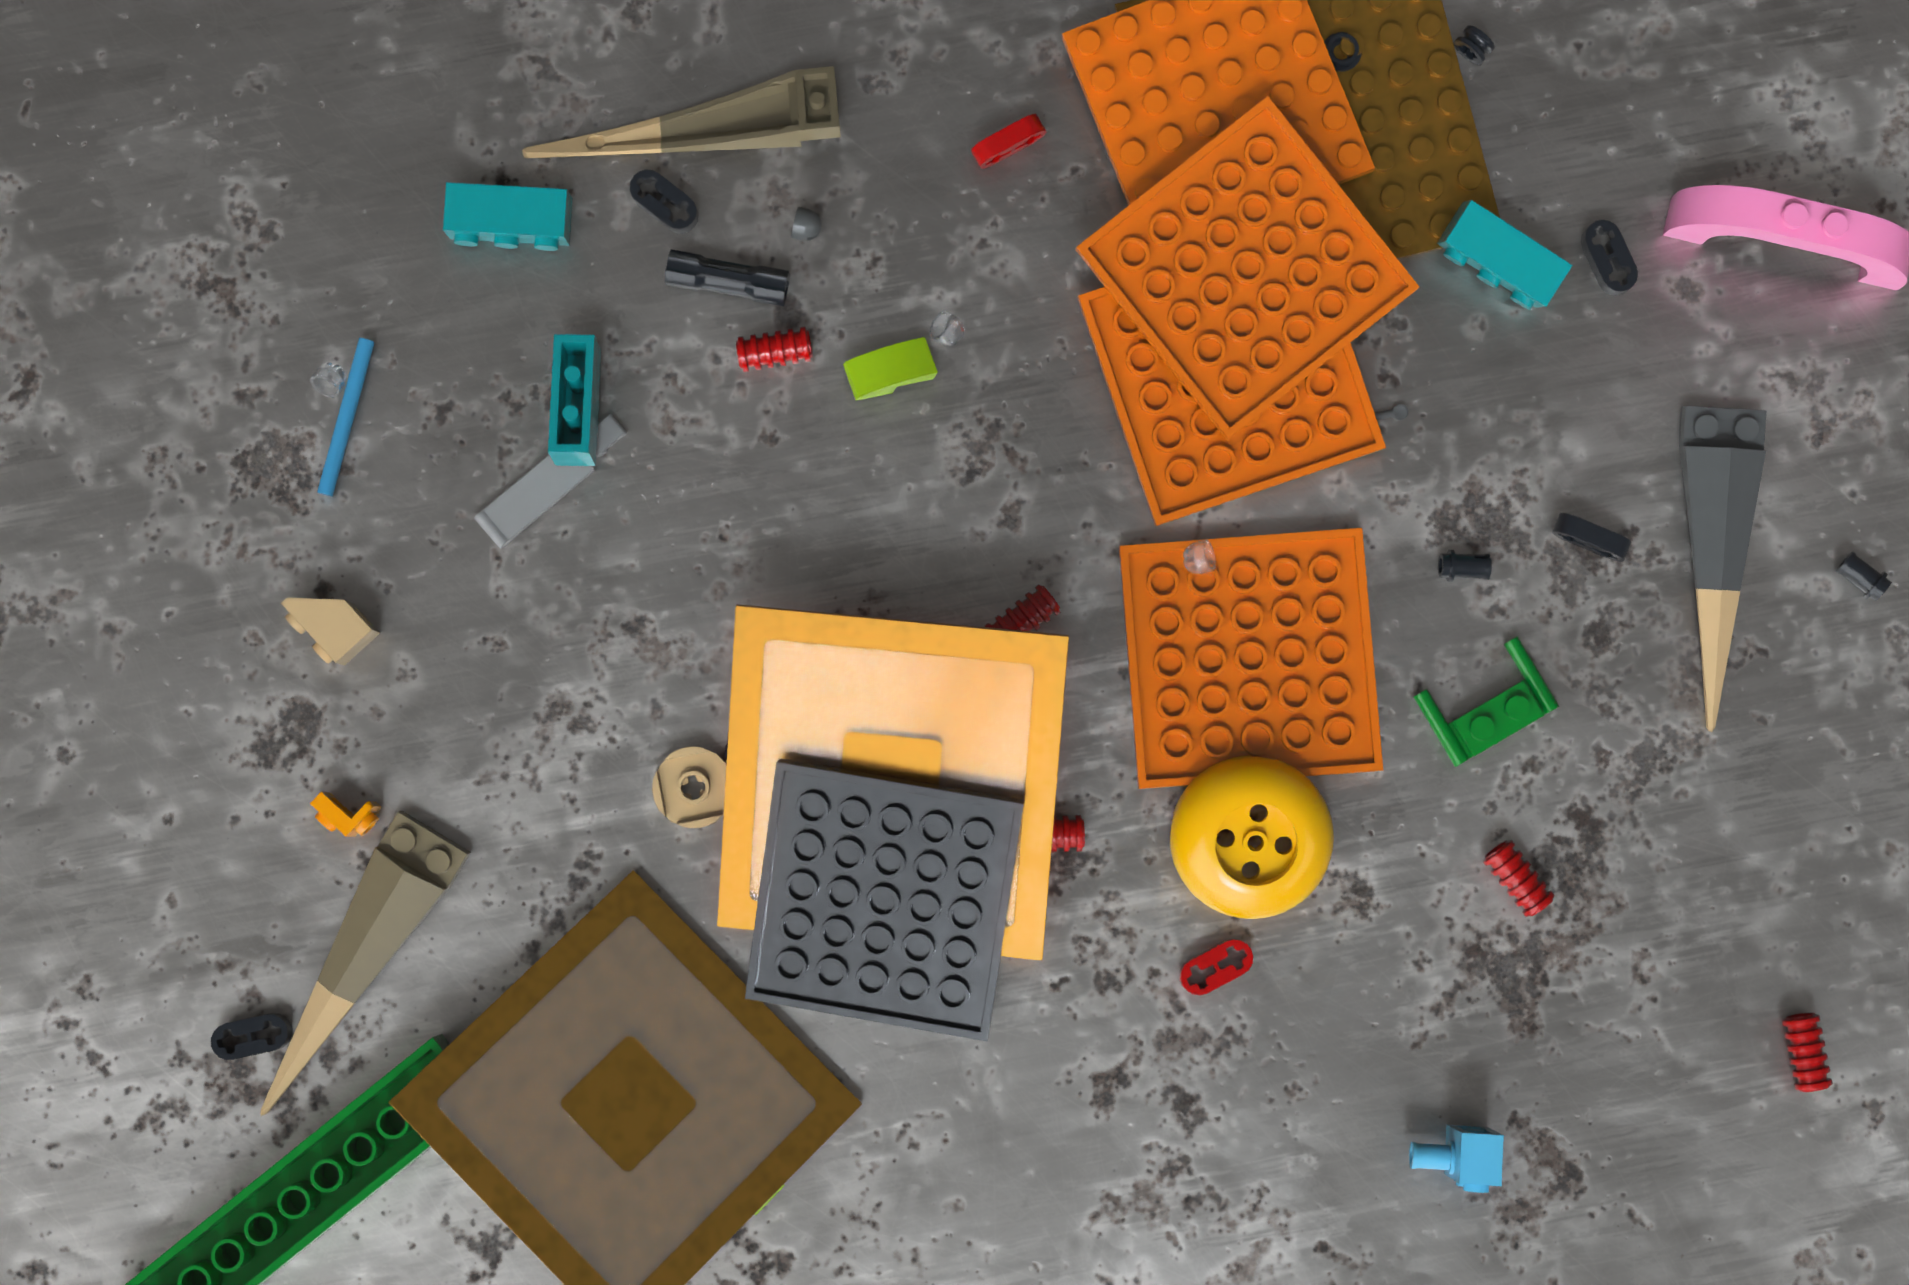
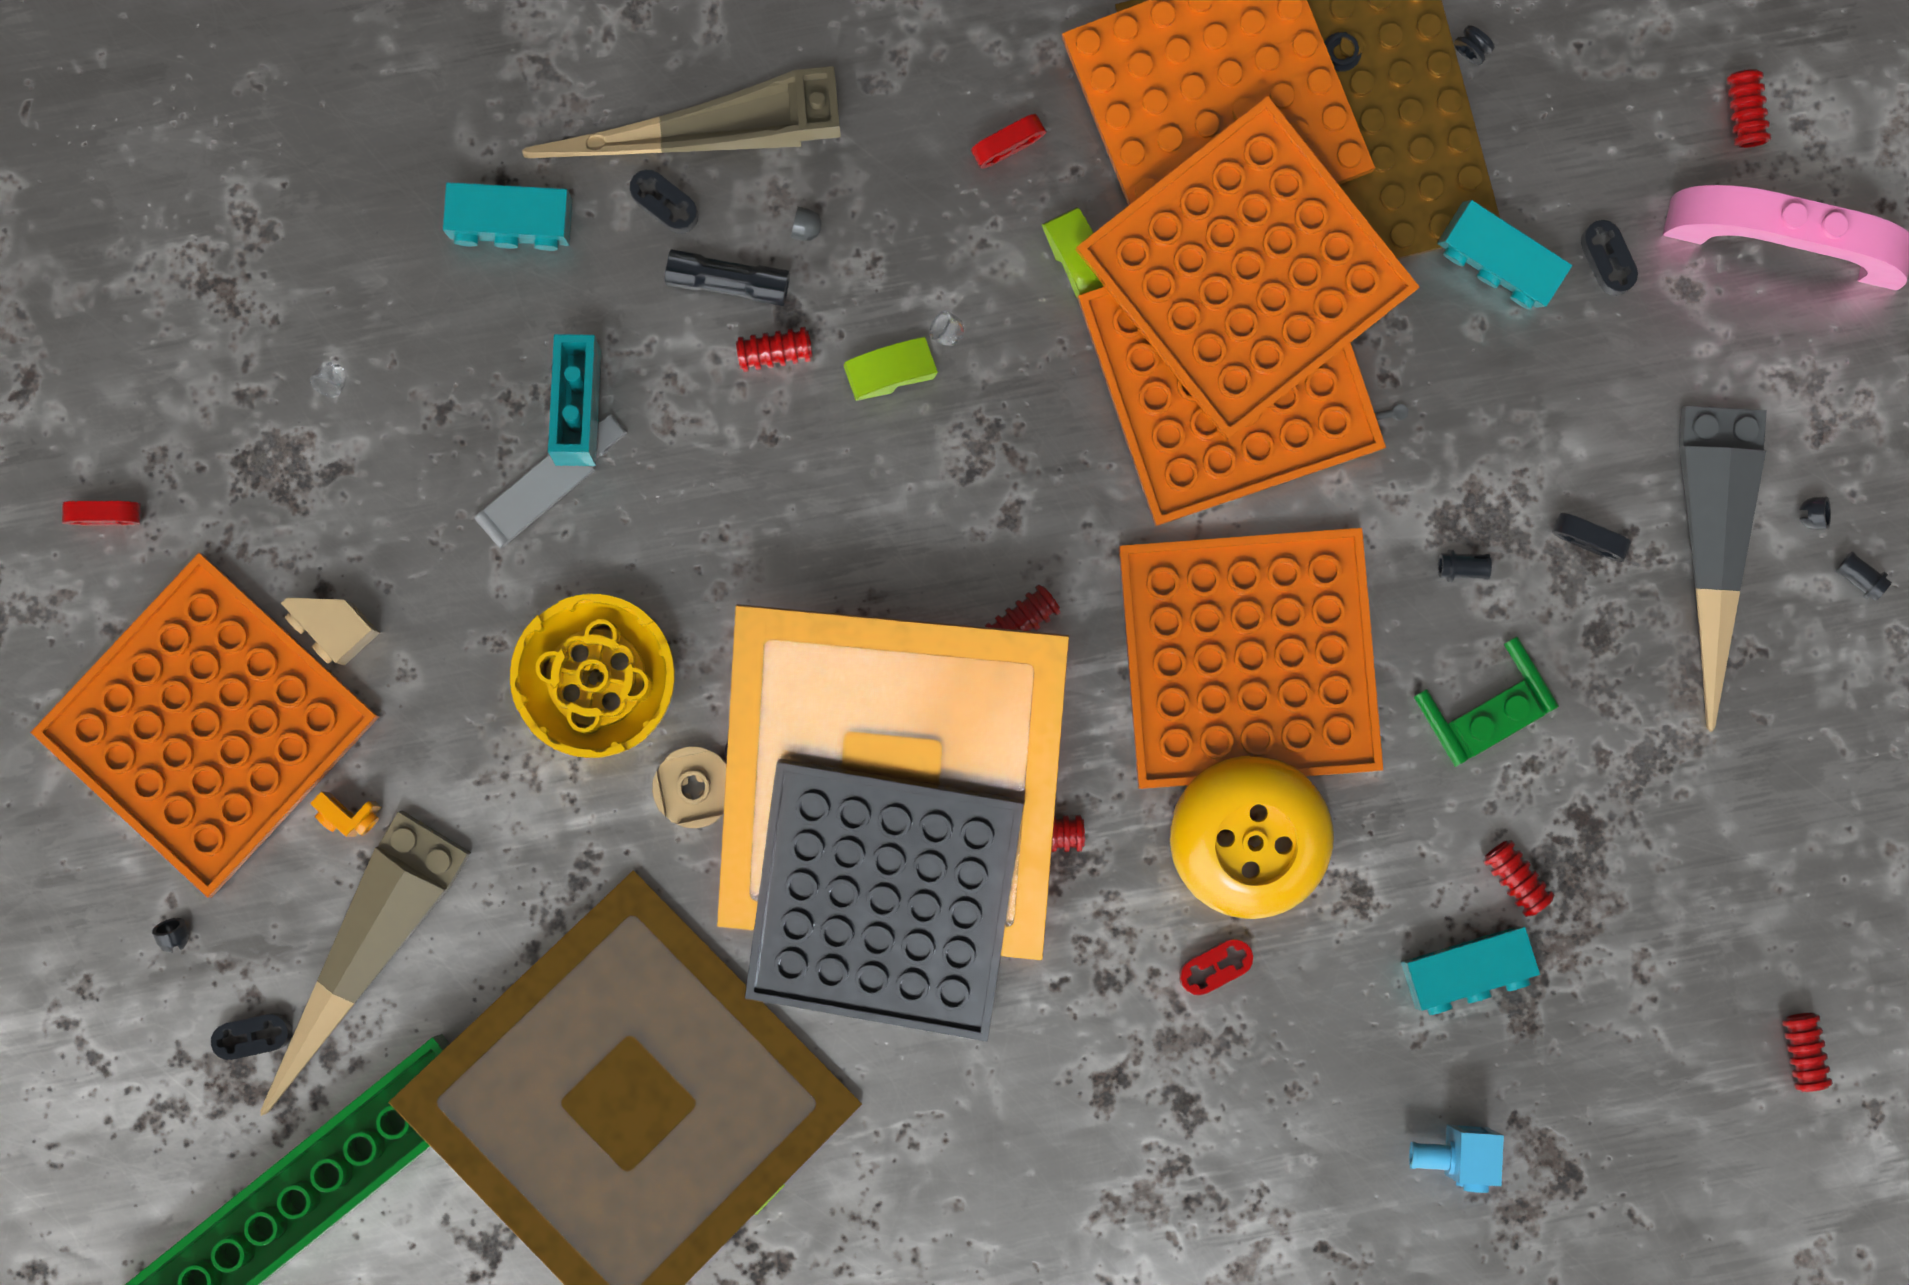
(101, 513): none -> red beam
(171, 934): none -> black hinge
(204, 725): none -> orange plate
(345, 417): dark azure bar -> none
(545, 667): none -> yellow brick
(1064, 235): none -> lime slope
(1199, 557): clear hinge -> none
(1470, 970): none -> teal brick
(1748, 108): none -> red piece
(1818, 513): none -> black hinge

